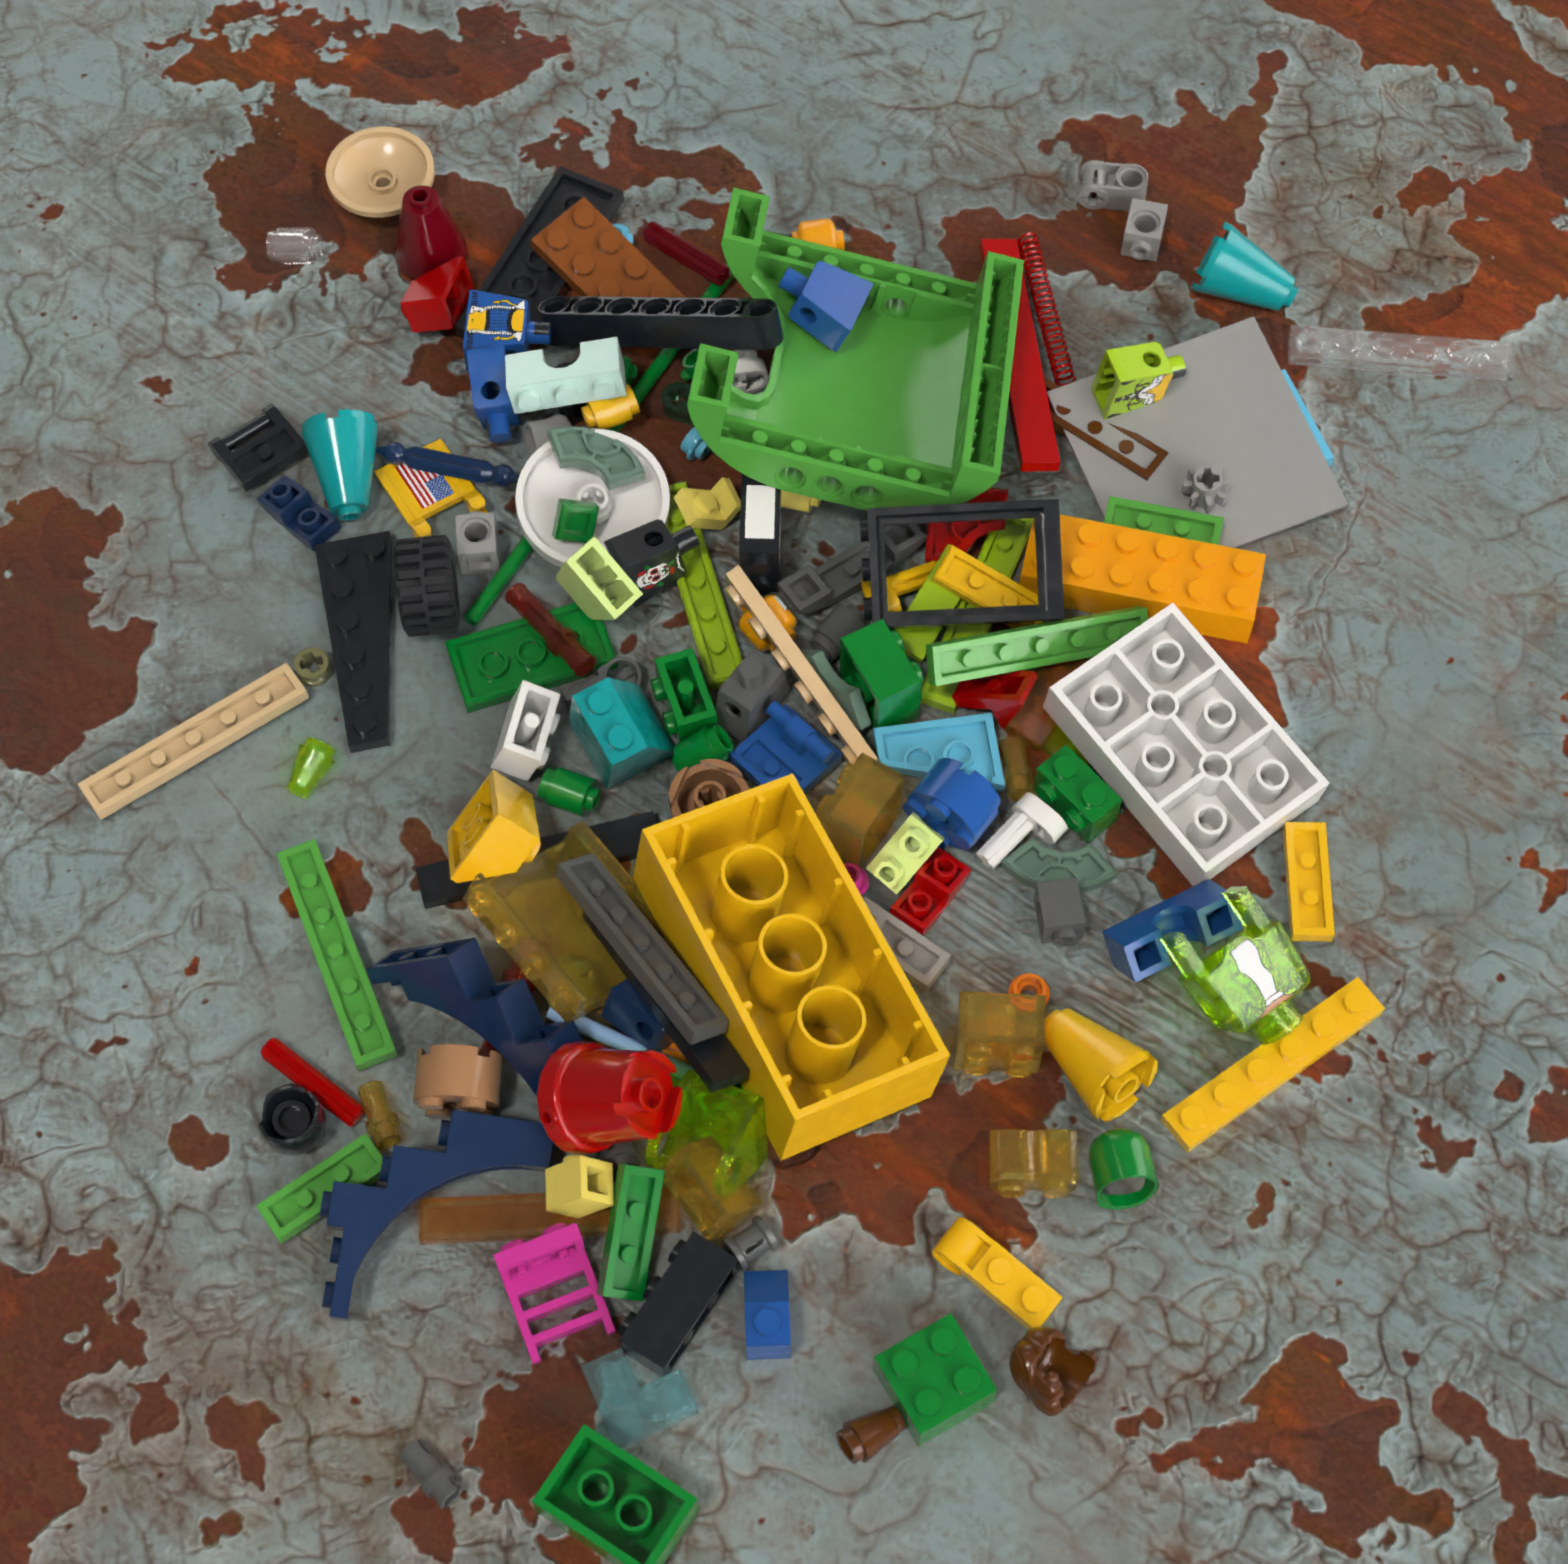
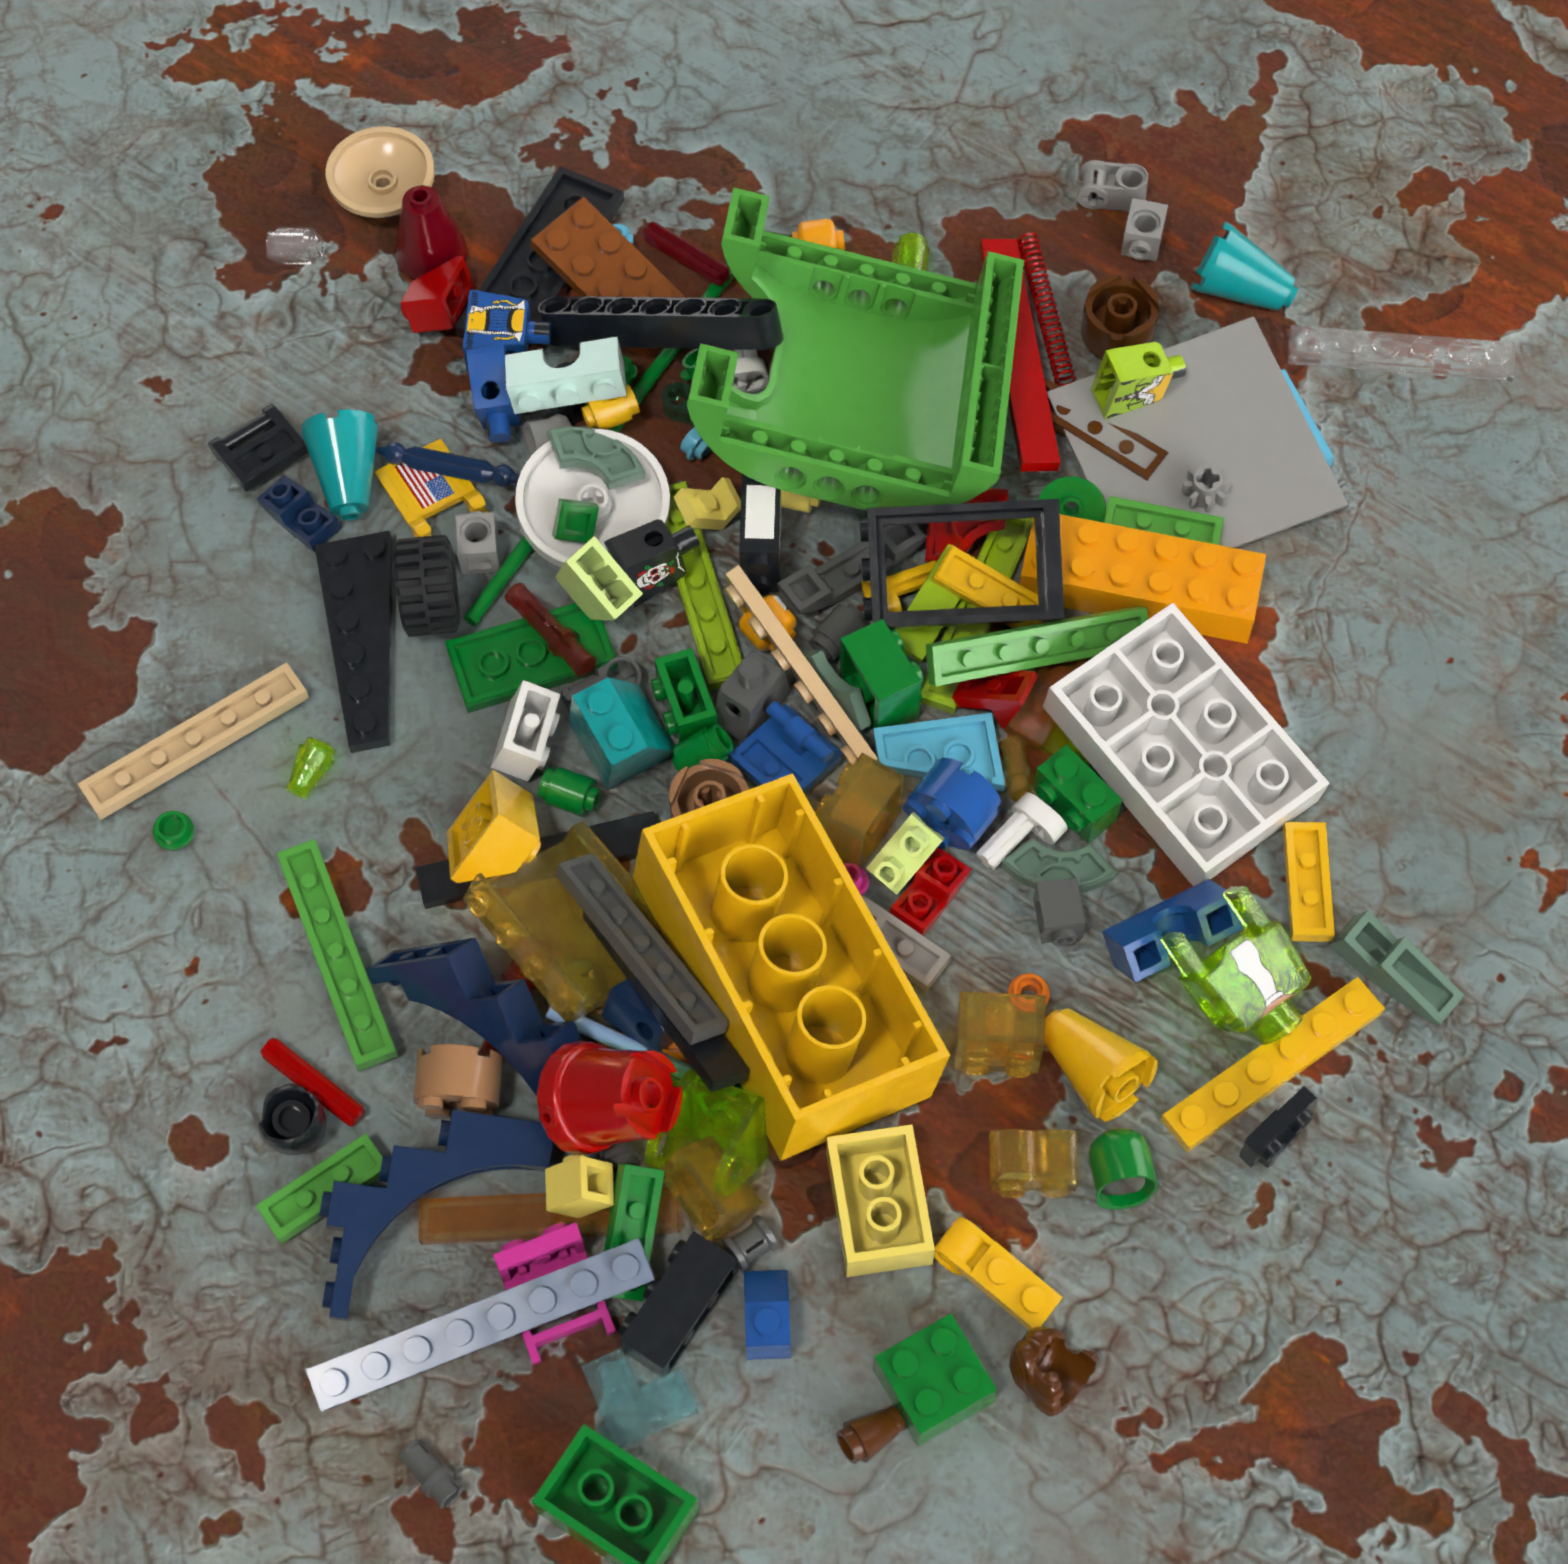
(173, 830): none -> green plate
(321, 660): olive bush -> none
(381, 1120): clear yellow pin -> none
(480, 1324): none -> plate
(826, 301): torso -> none
(879, 1201): none -> light yellow brick
(911, 251): none -> clear neon green brick
(1079, 490): none -> green piece
(1119, 314): none -> reddish brown brick
(1278, 1130): none -> black plate
(1397, 967): none -> sand green slope

